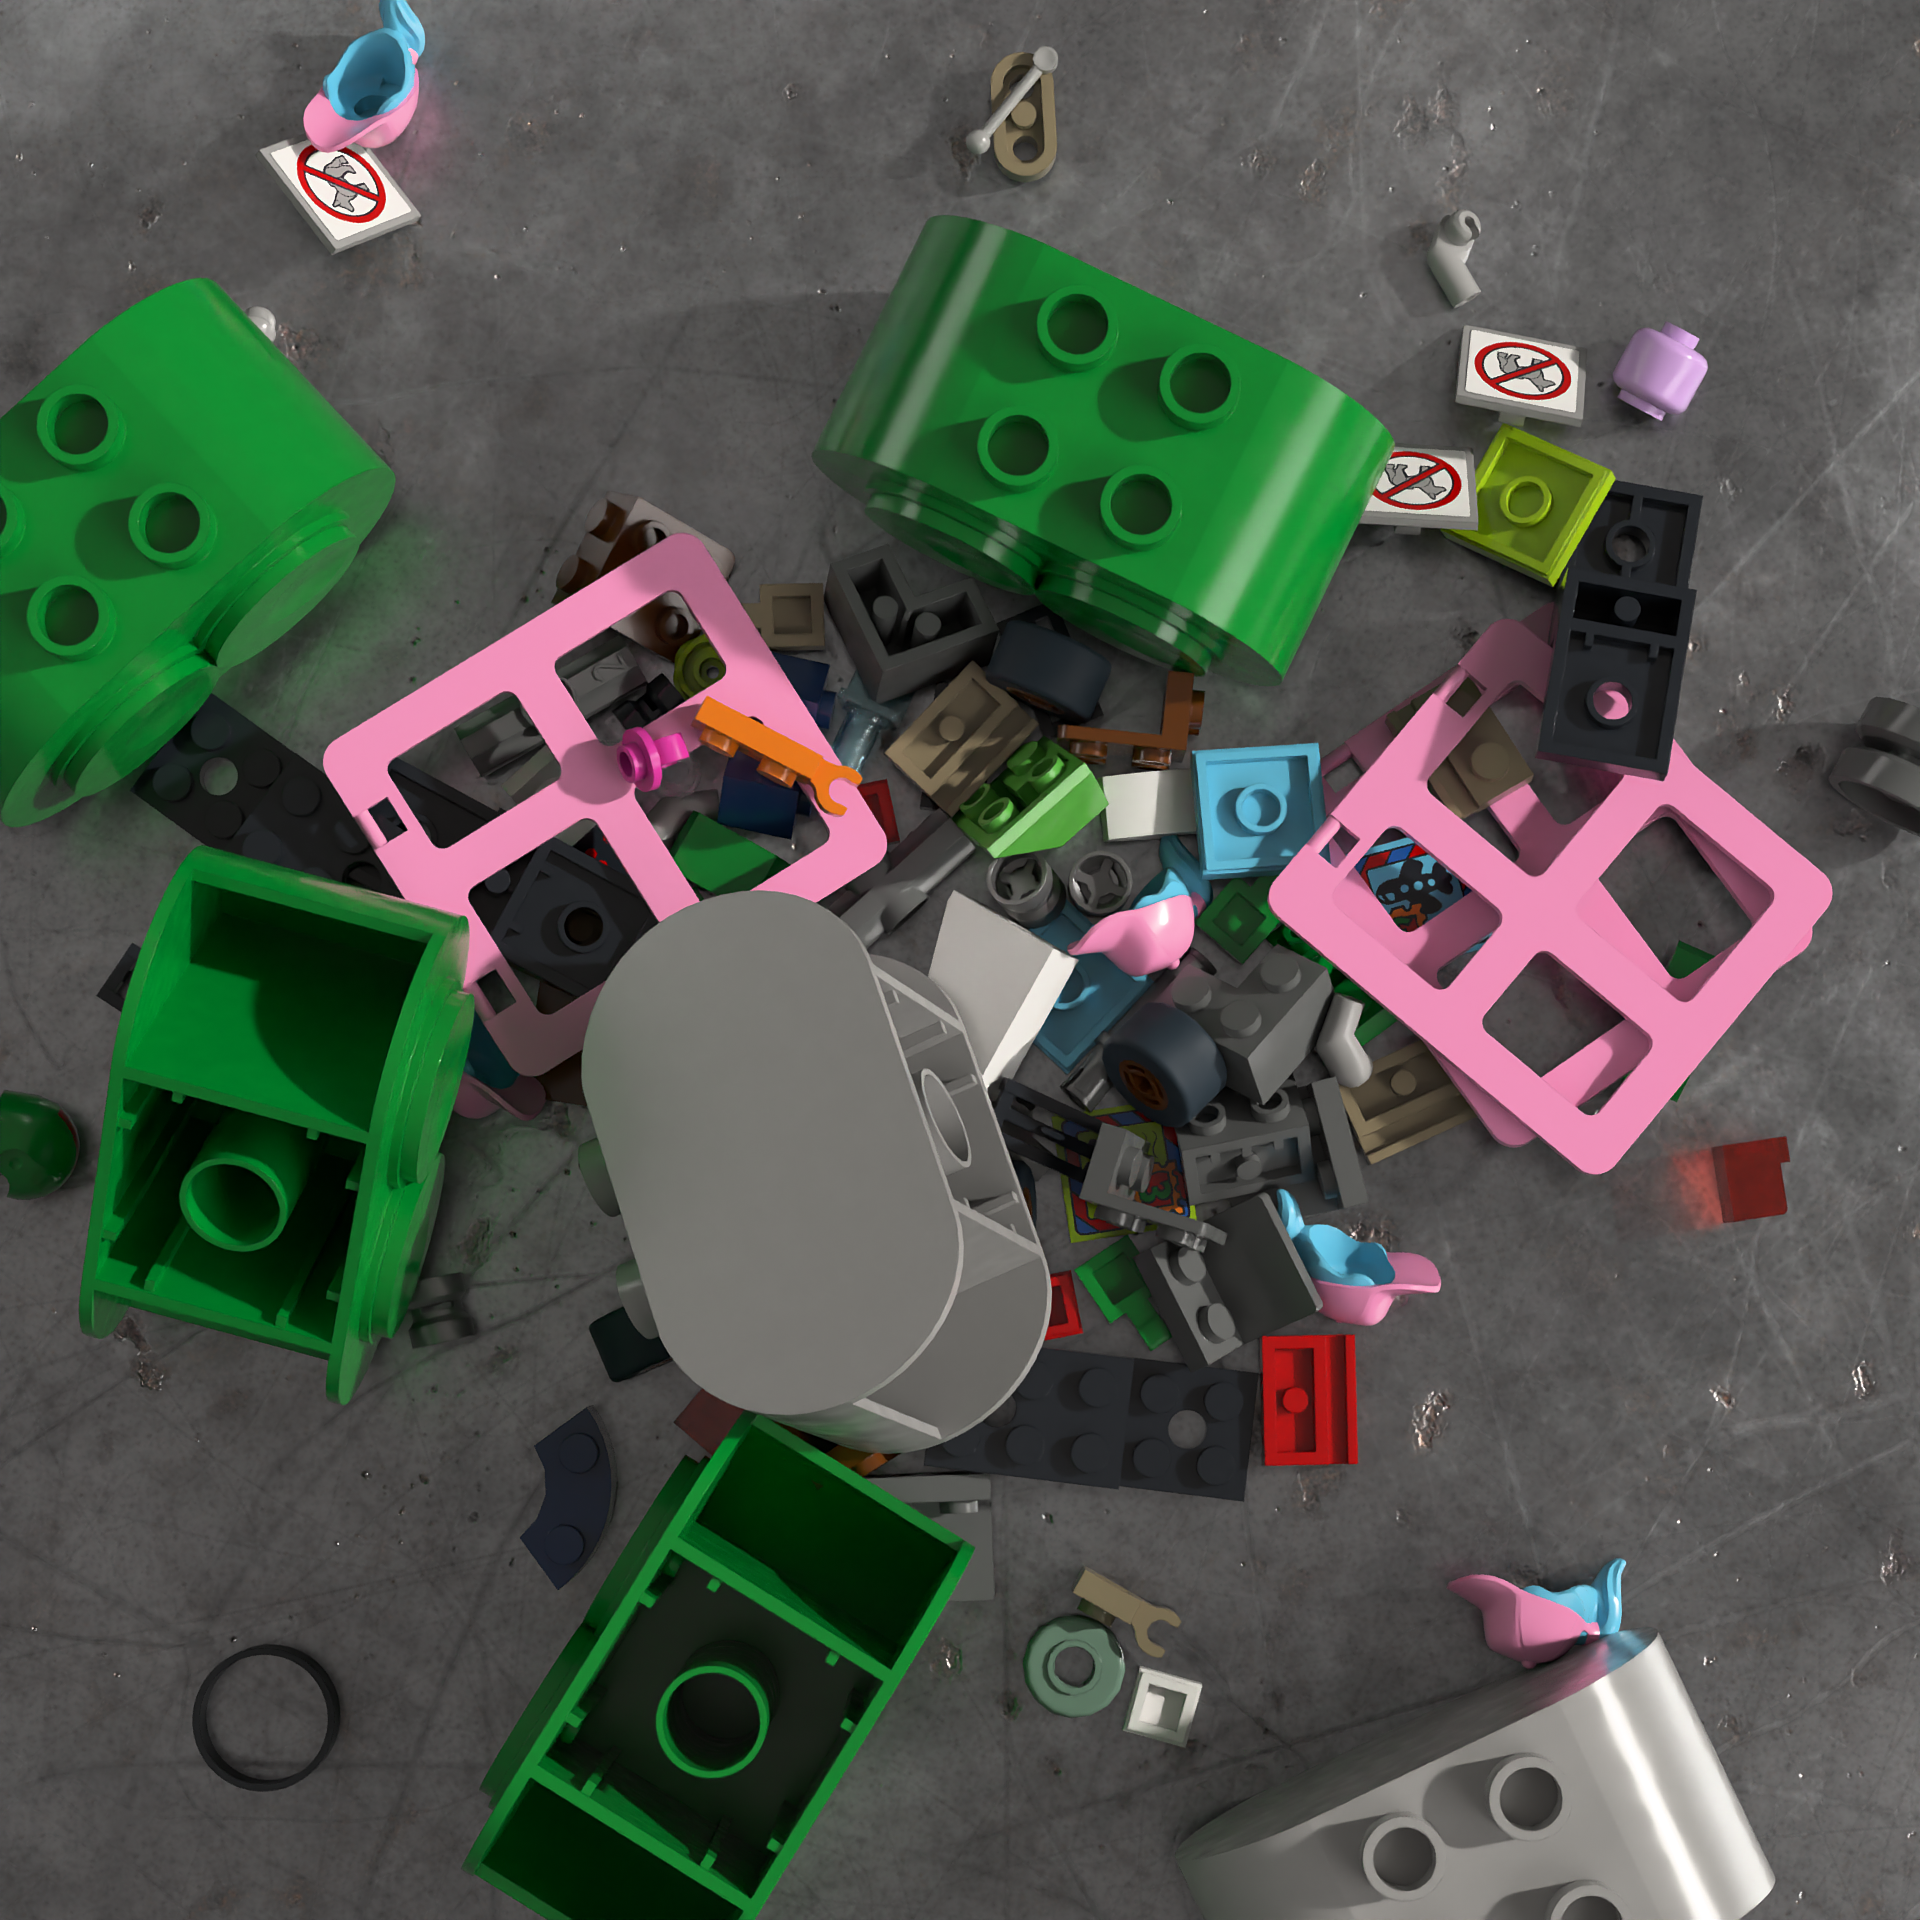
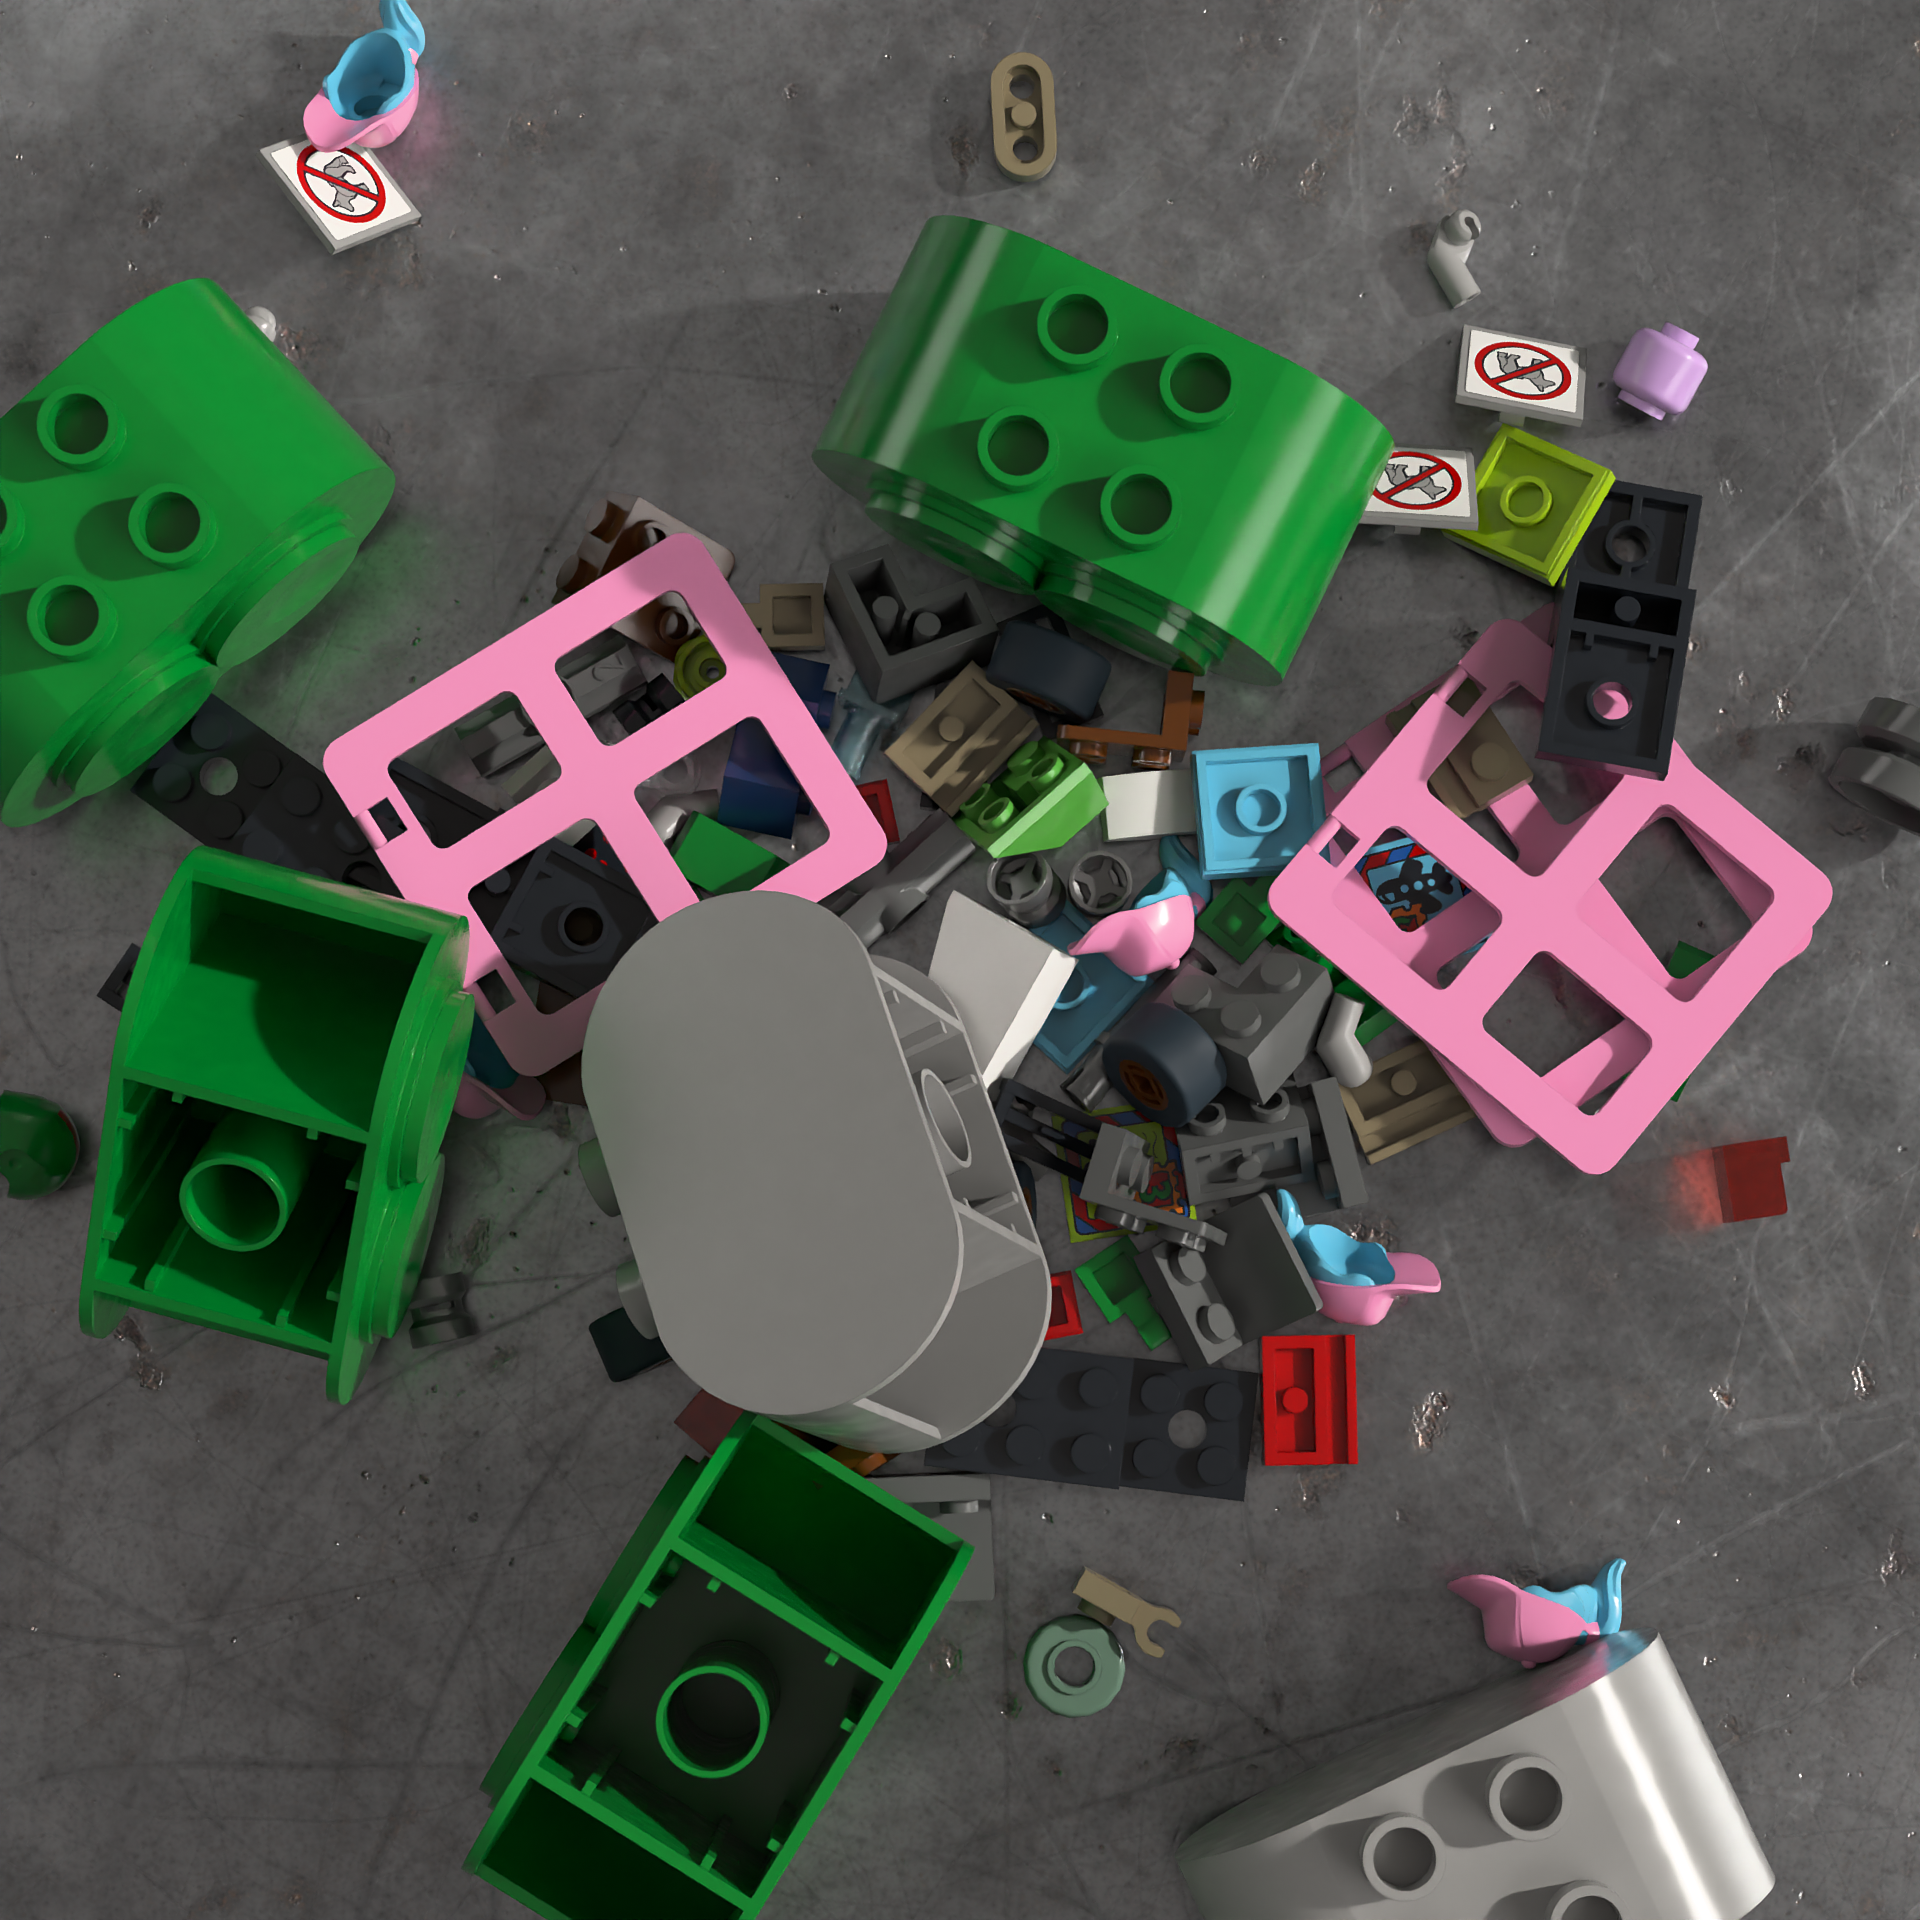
(204, 1742): black tyre -> none
(577, 1499): dark blue brick -> none
(643, 759): dark pink plate -> none
(779, 756): orange plate -> none
(1044, 62): light grey hinge -> none
(1162, 1706): white tile -> none

